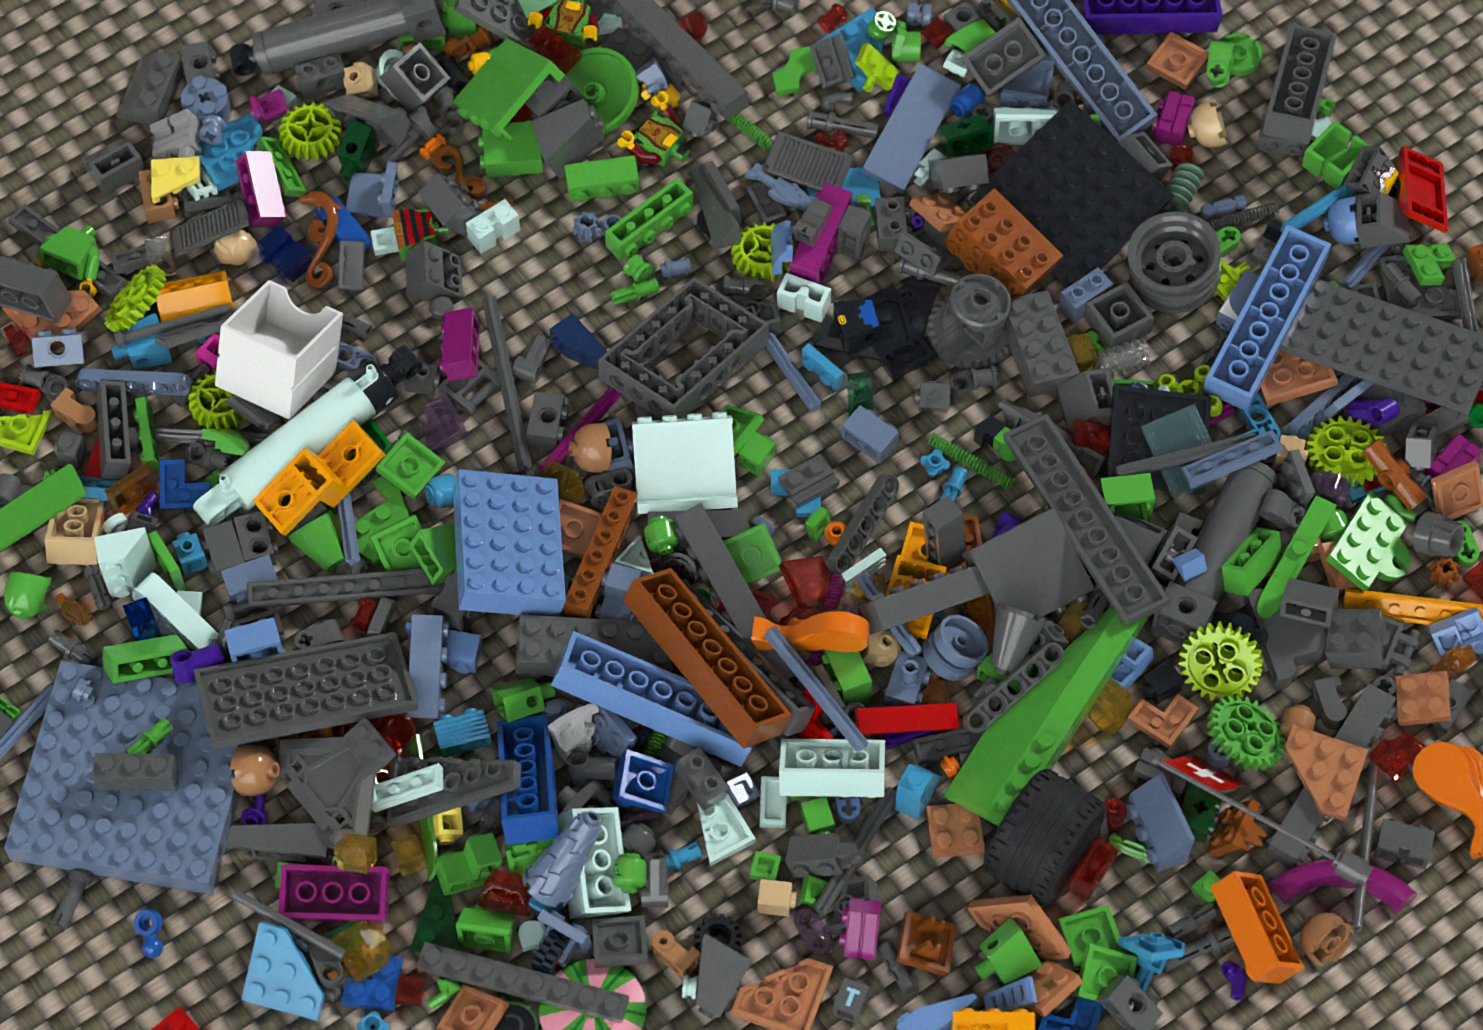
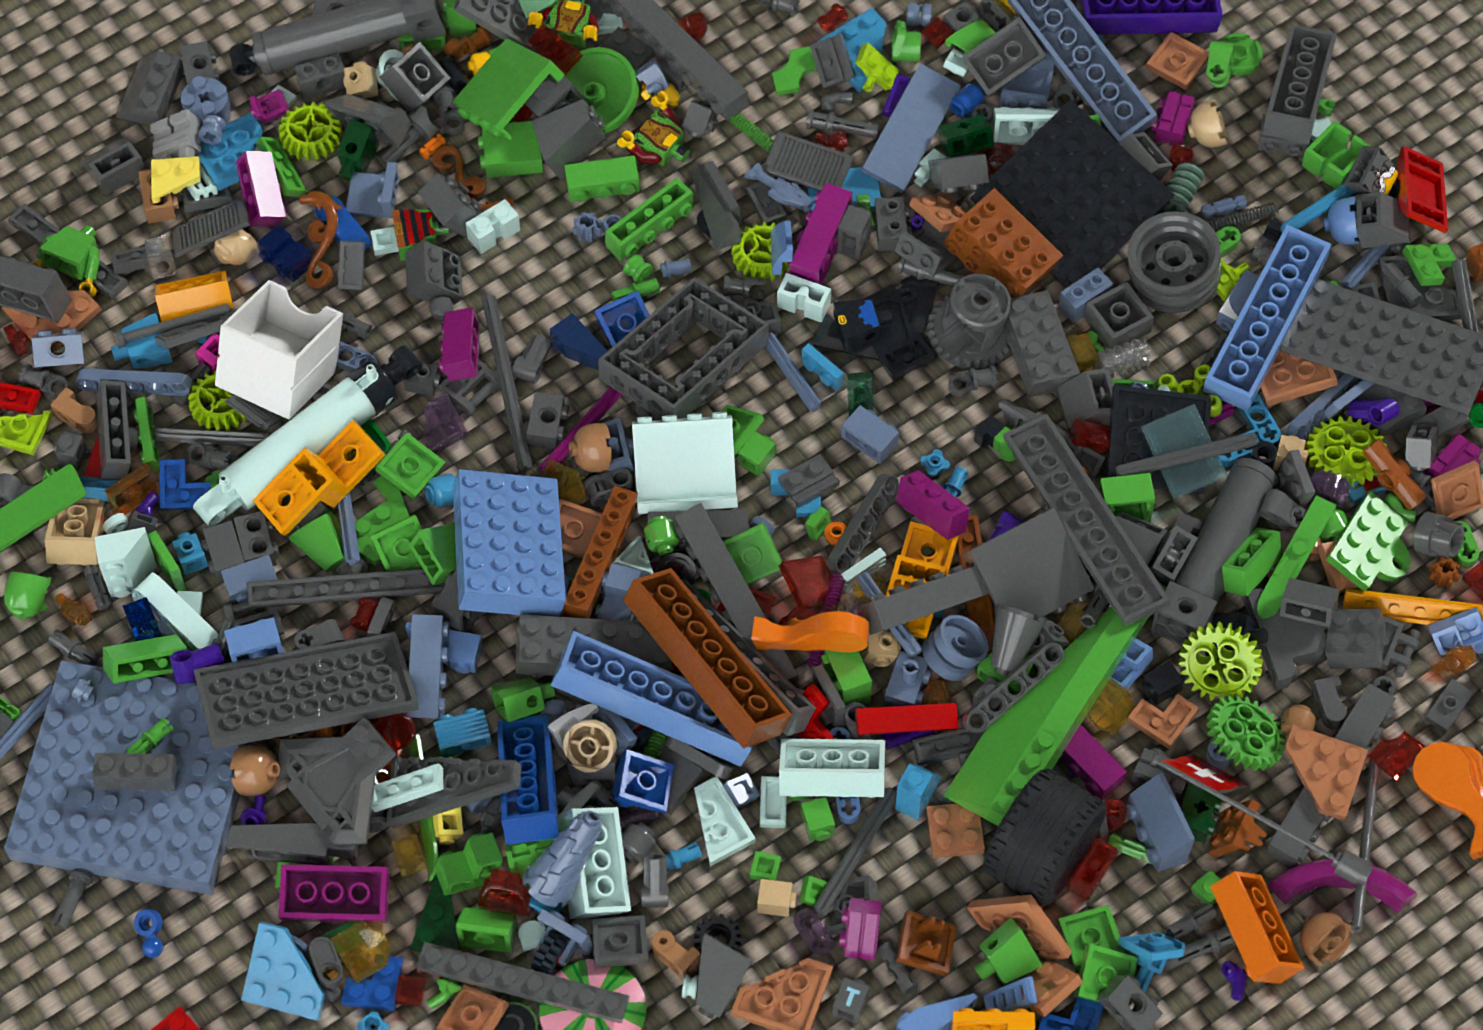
(135, 299): lime gear -> none
(227, 440): bright green slope -> none
(291, 925): dark grey axle -> none
(356, 853): clear yellow brick -> none
(590, 745): none -> tan cylinder
(621, 317): none -> blue slope
(629, 872): bright green head -> none
(701, 779): dark grey brick -> none
(813, 222): dark grey leg -> none
(816, 689): sand blue axle -> none
(821, 855): dark grey hinge -> none
(887, 25): bright green wheel -> none
(933, 397): dark grey head -> none
(933, 505): none -> magenta brick
(945, 533): dark grey brick -> none
(950, 766): orange plate -> none
(970, 461): bright green piece -> none
(1093, 764): none -> magenta brick
(1190, 564): medium blue slope -> none
(1231, 459): sand blue tile -> none
(1404, 842): dark grey brick -> none
(1423, 698): nougat plate -> none

